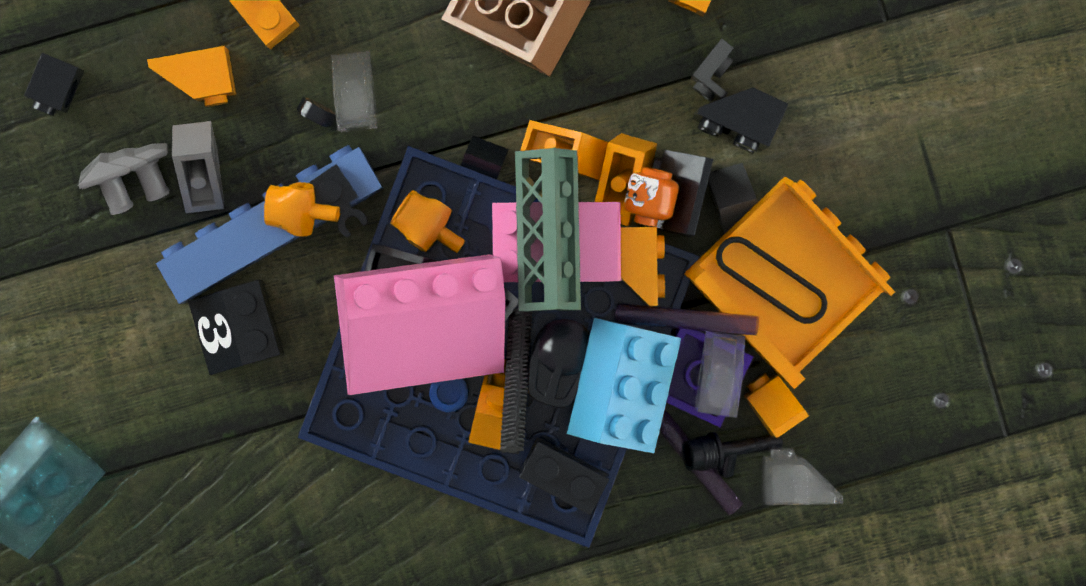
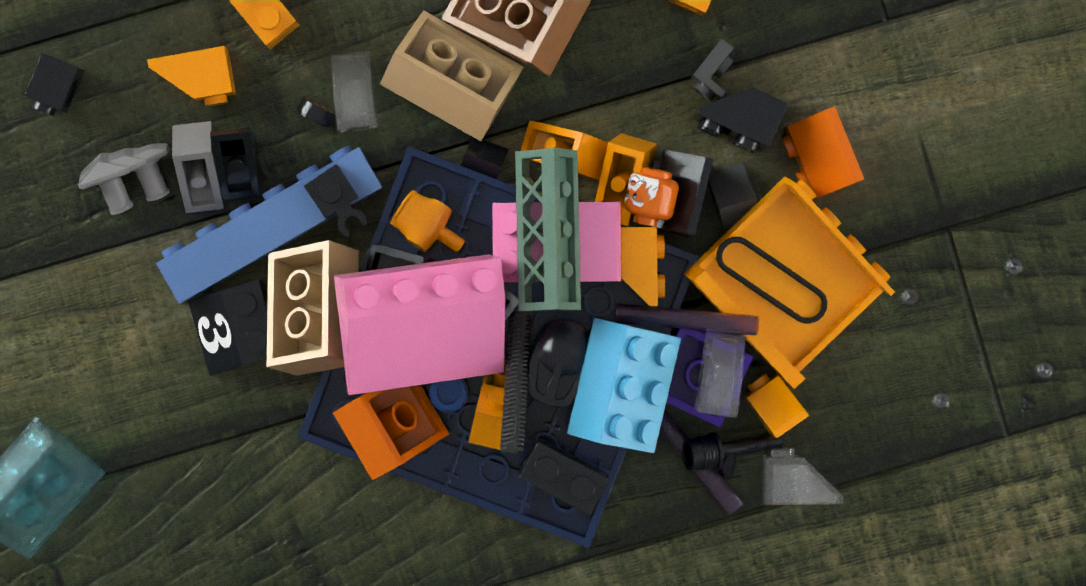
(236, 163): none -> black slope
(295, 209): light orange piece -> none
(304, 308): none -> tan brick
(390, 427): none -> orange slope
(451, 75): none -> tan slope
(822, 152): none -> orange slope

